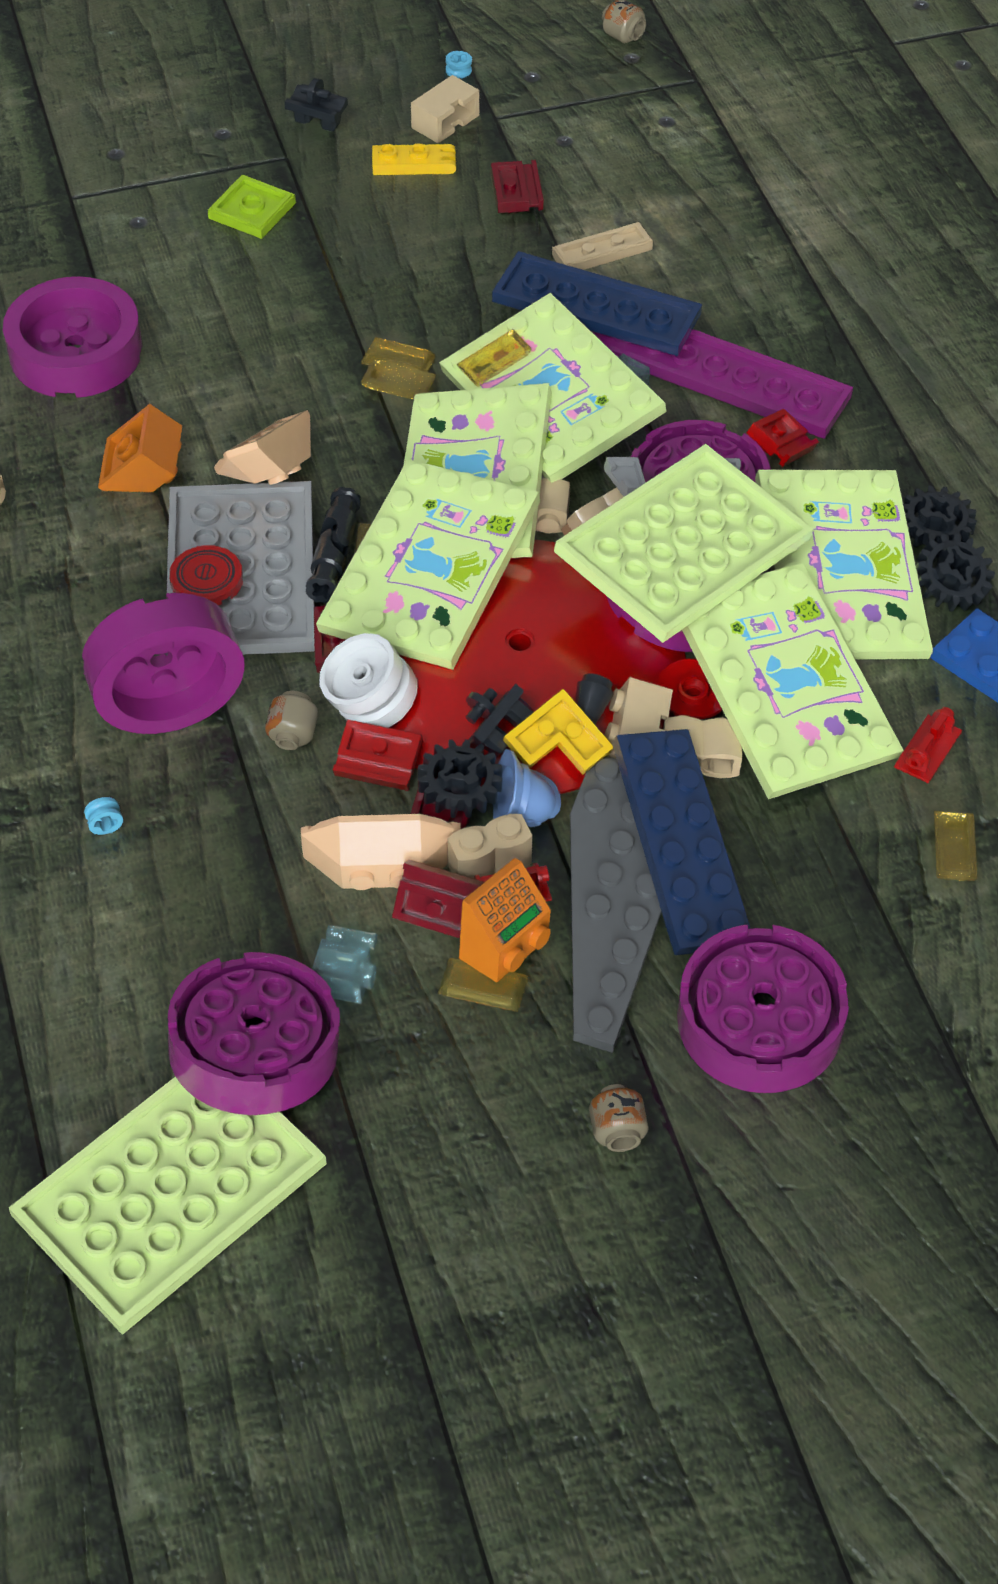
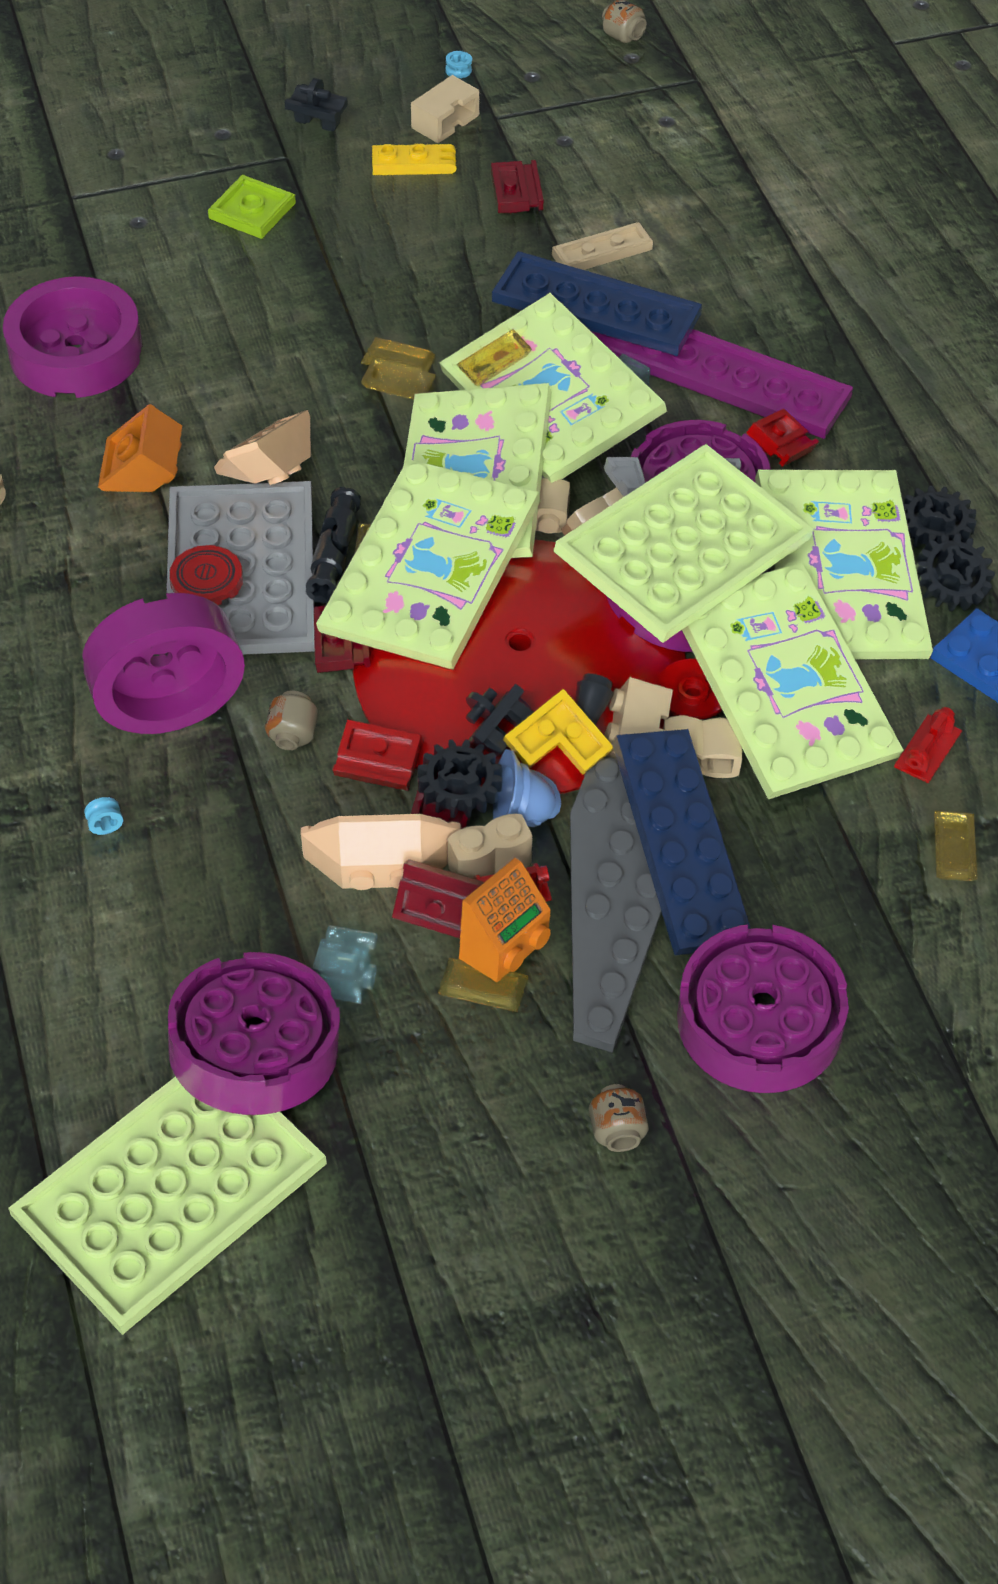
(368, 681): white wheel -> none

